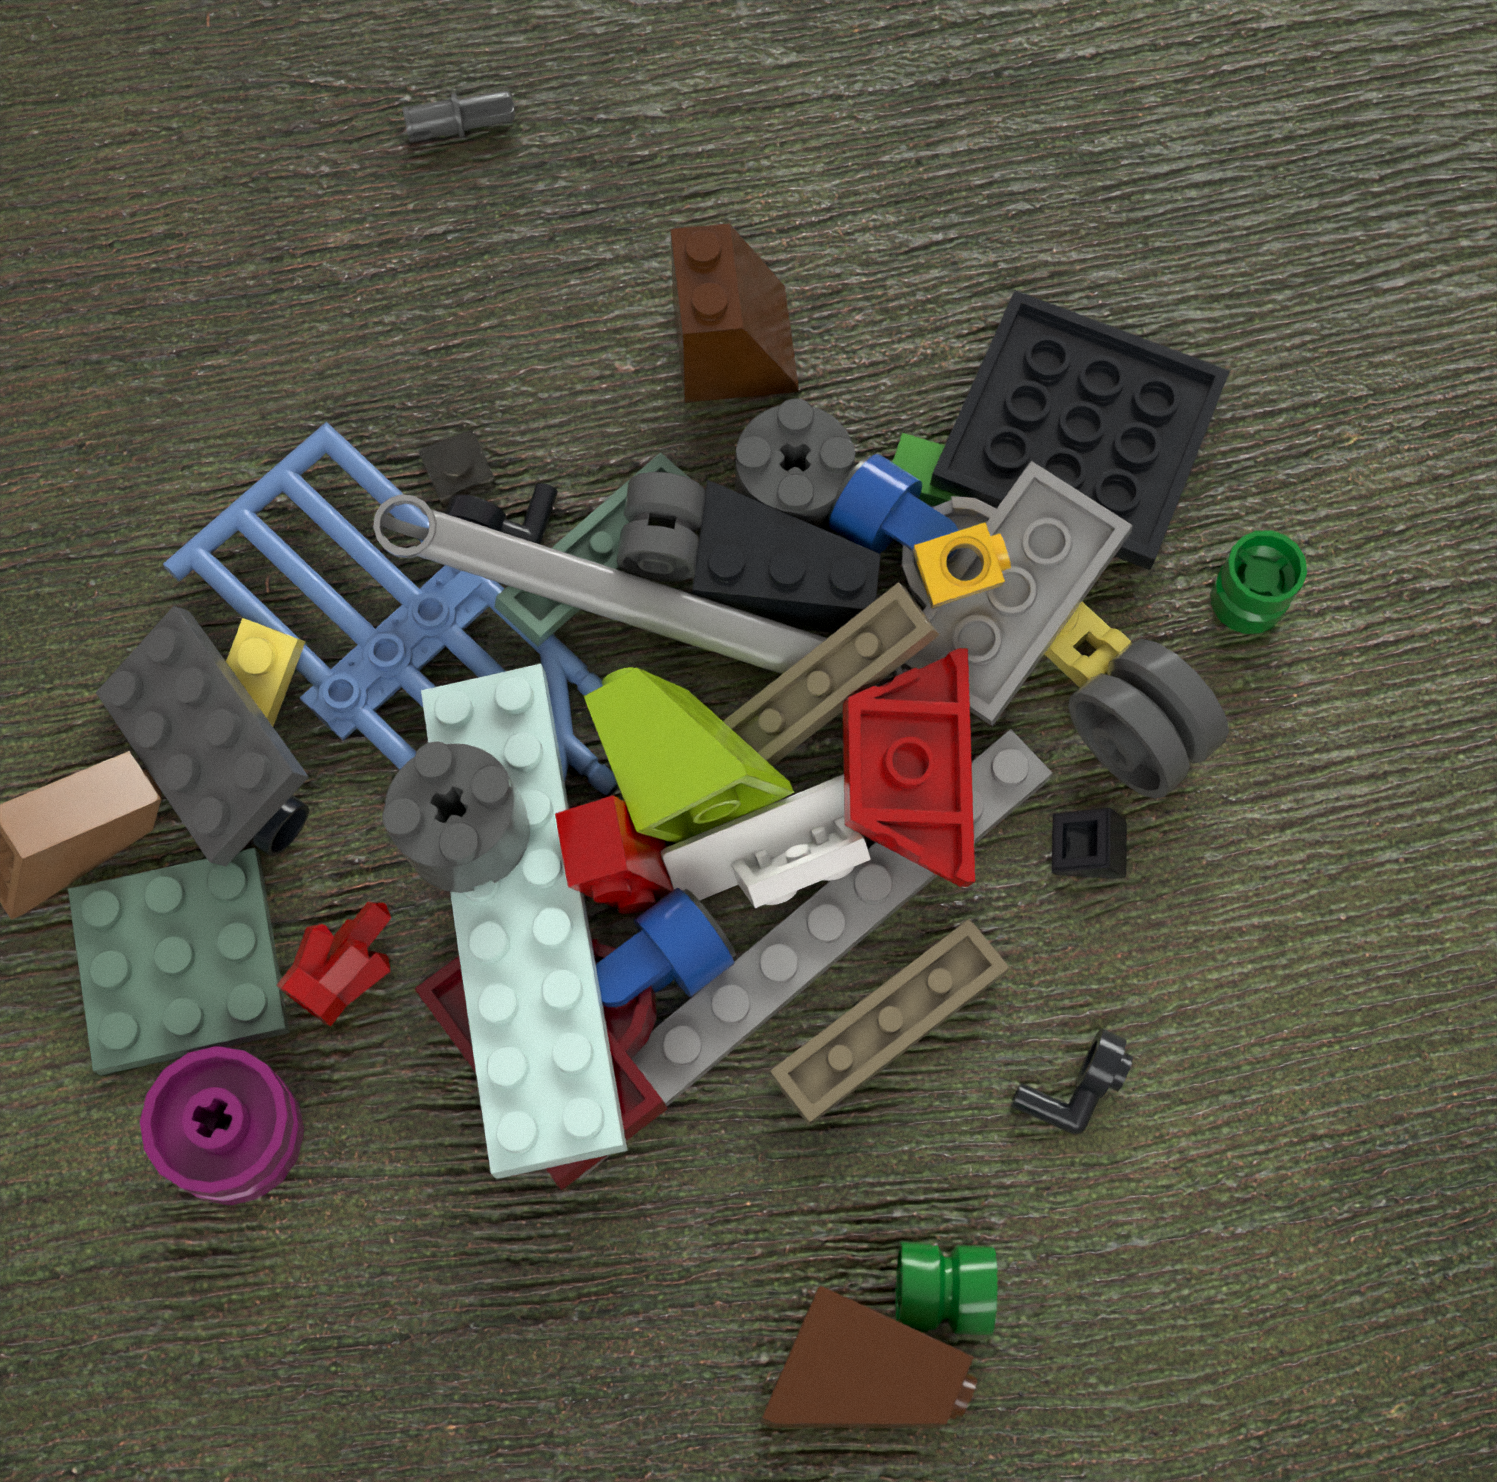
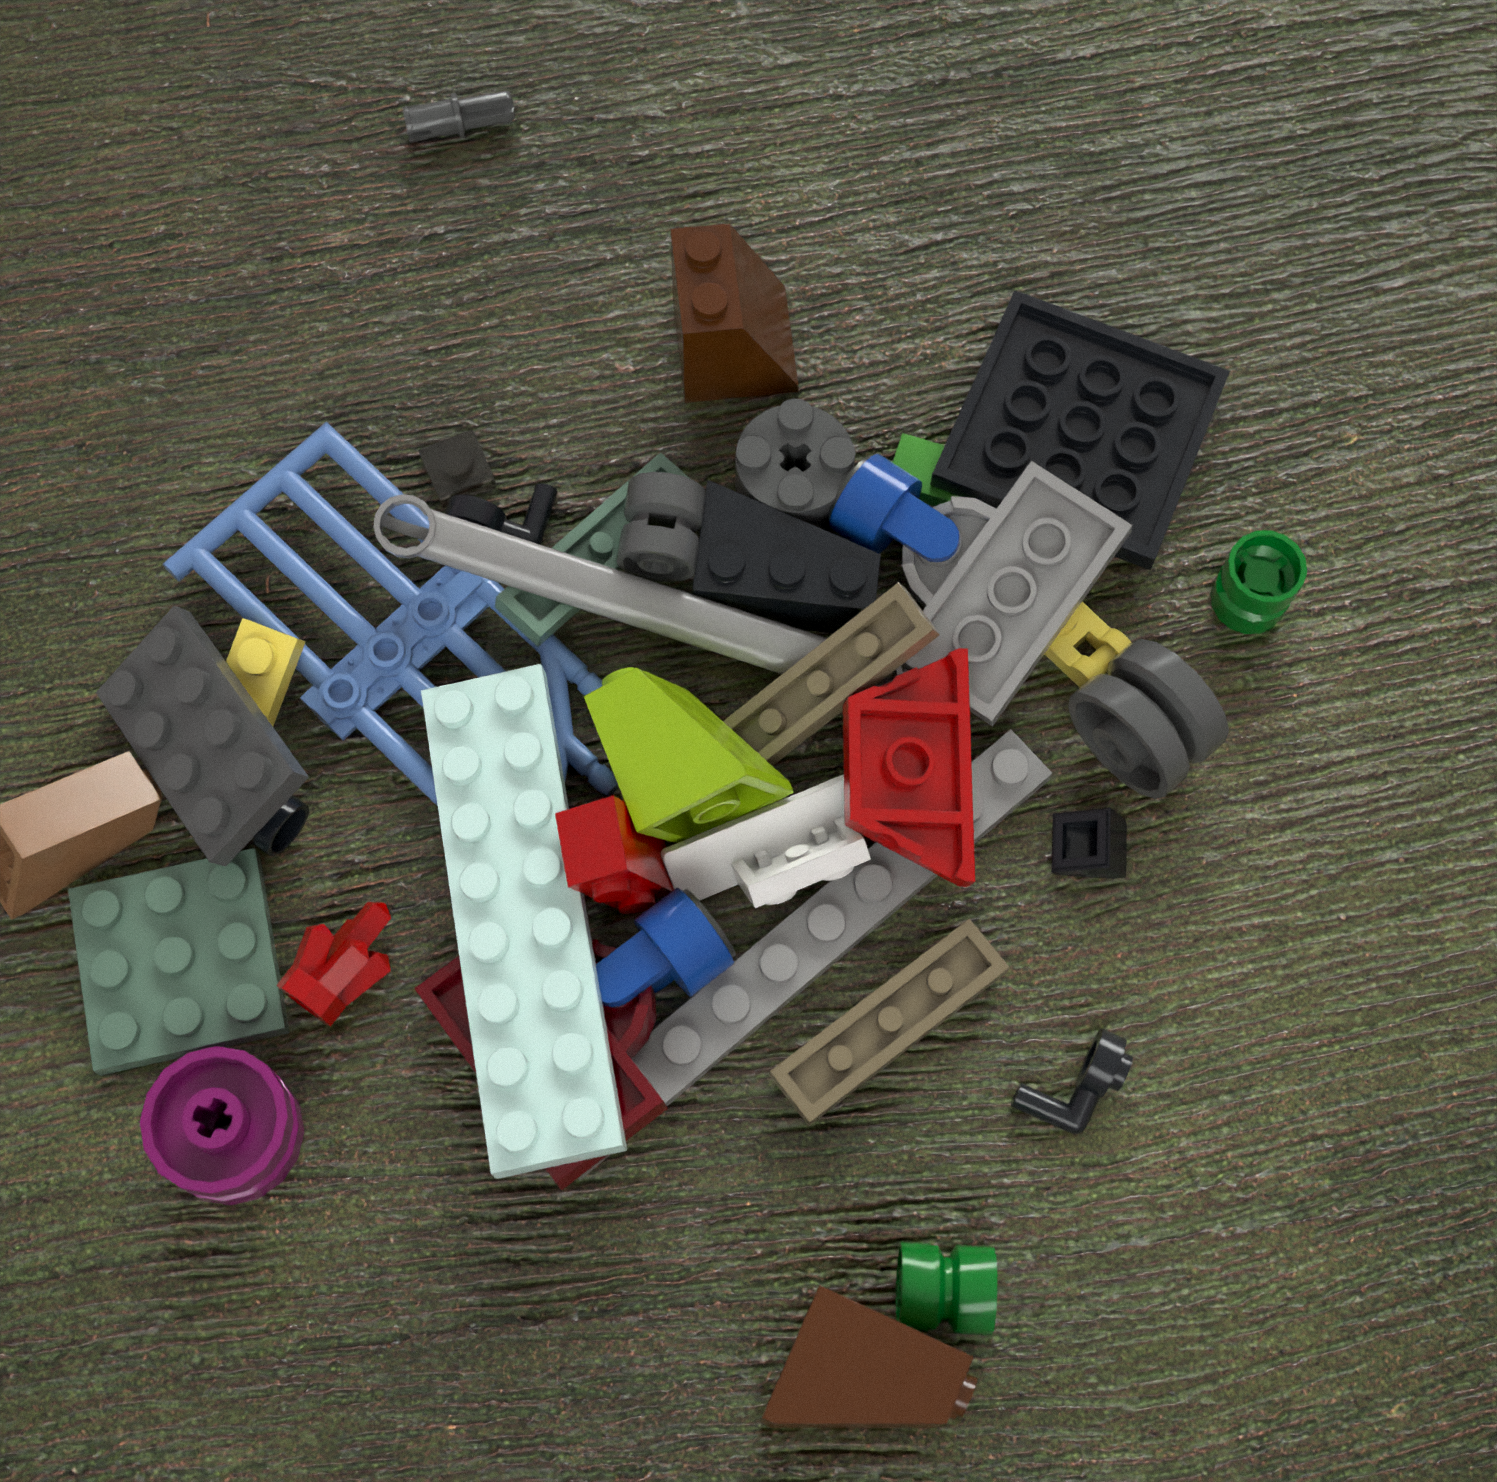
(427, 822): dark grey brick -> none
(937, 580): yellow brick -> none

